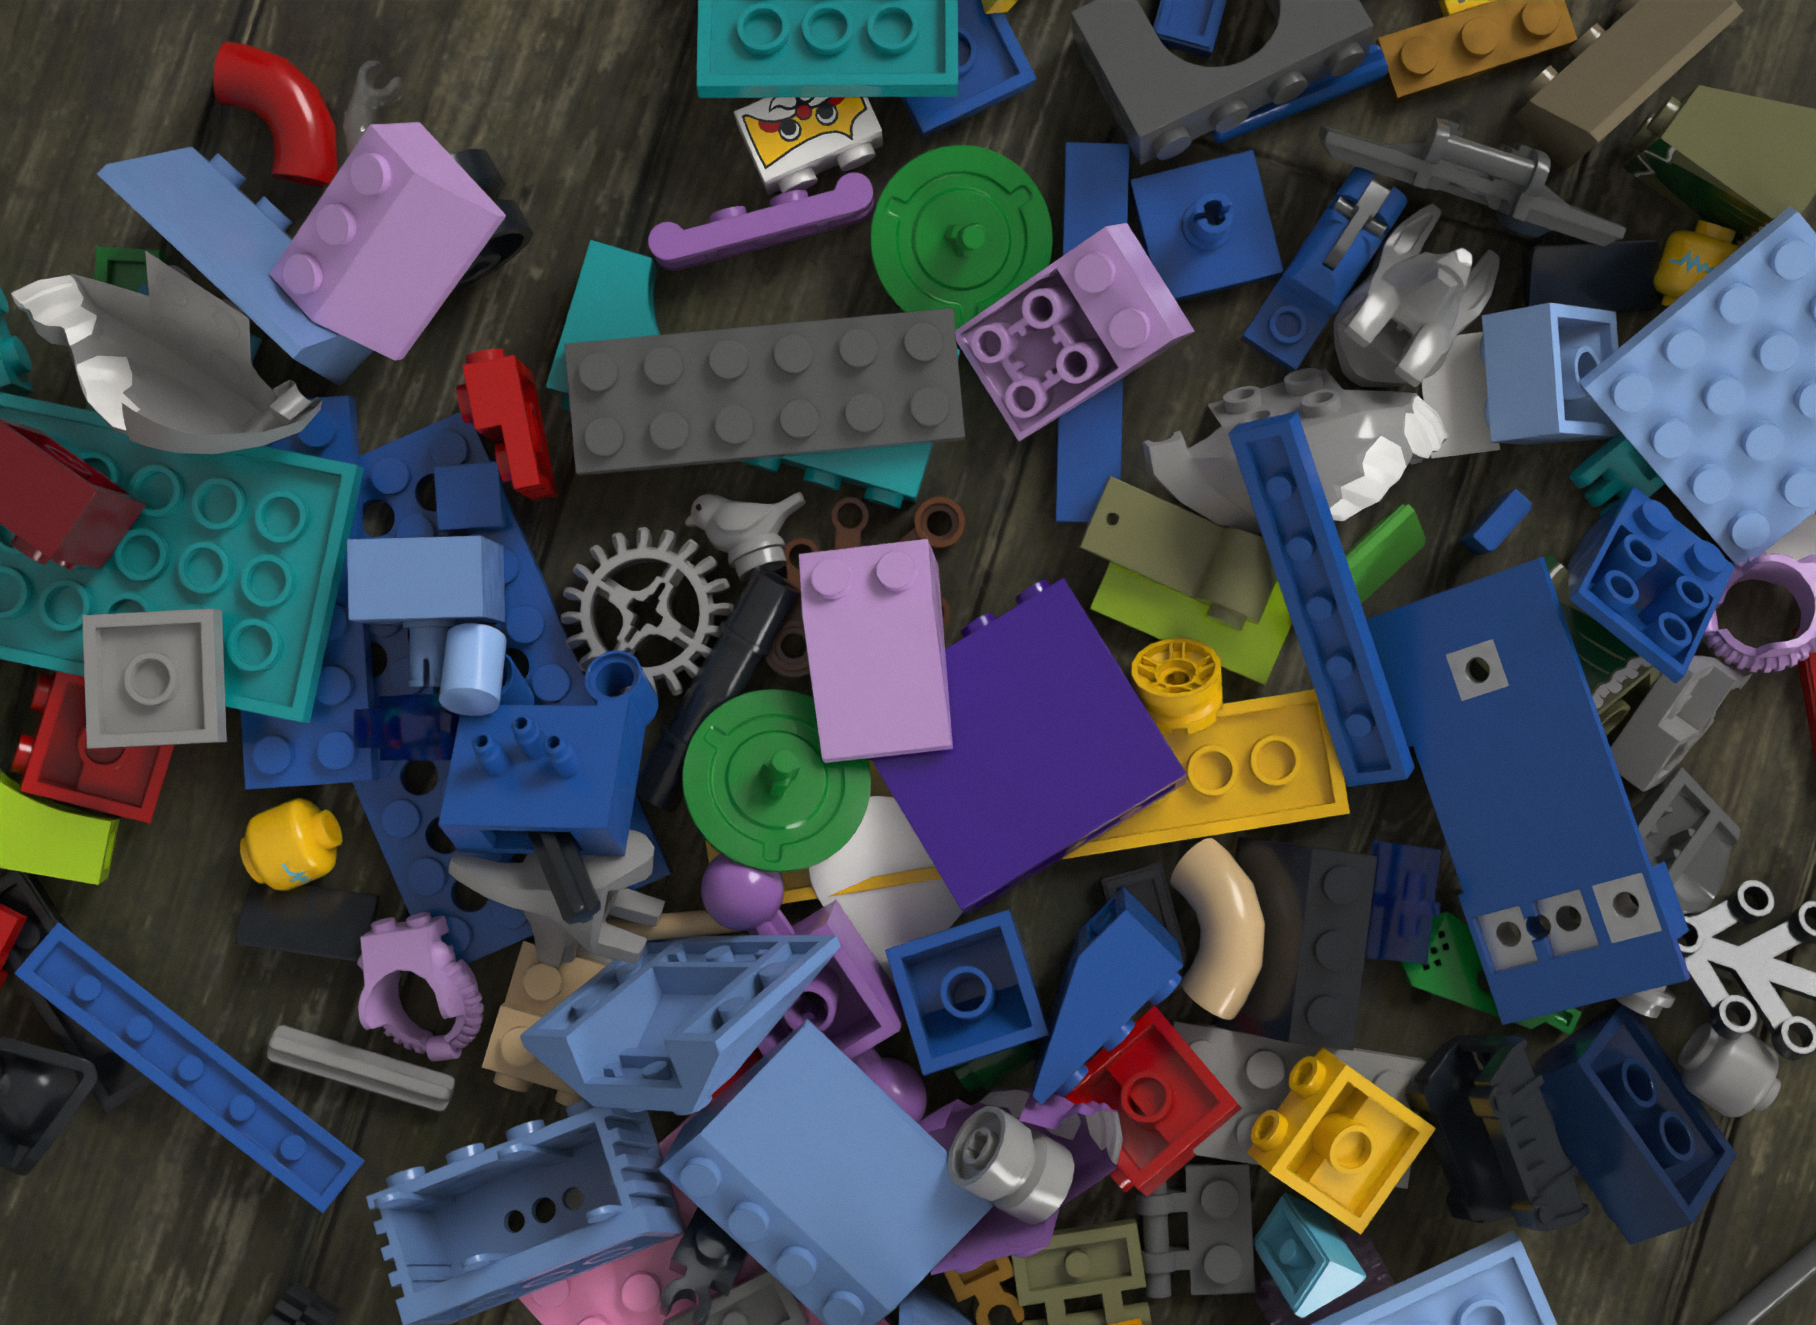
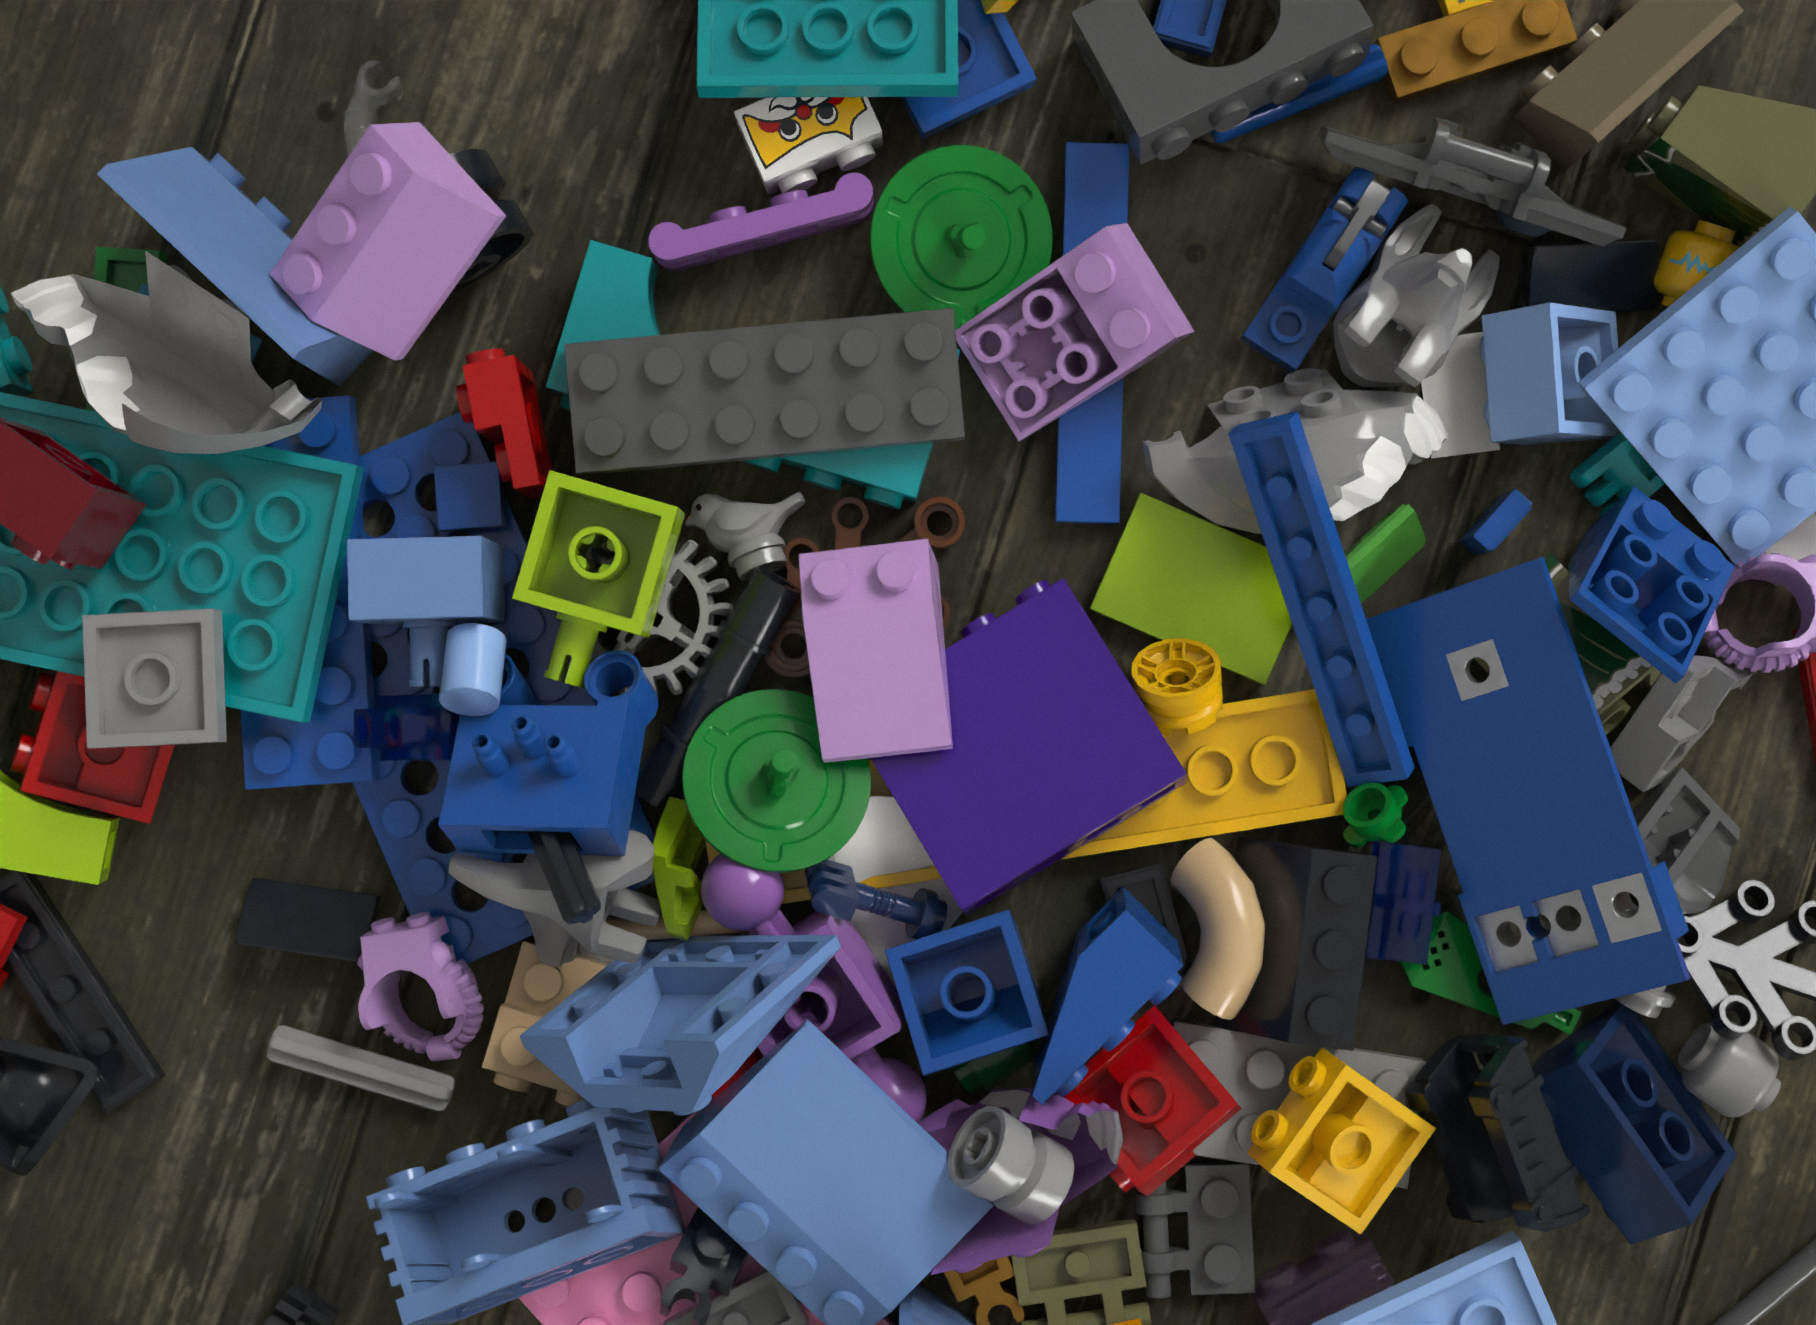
(189, 1067): blue plate -> none
(288, 105): red cylinder -> none
(290, 844): yellow head -> none
(561, 579): none -> lime brick
(675, 858): none -> lime slope
(838, 895): none -> dark blue hinge
(1183, 552): olive door -> none
(1207, 226): blue tile -> none
(1306, 1255): medium azure slope -> none
(1366, 803): none -> green plate

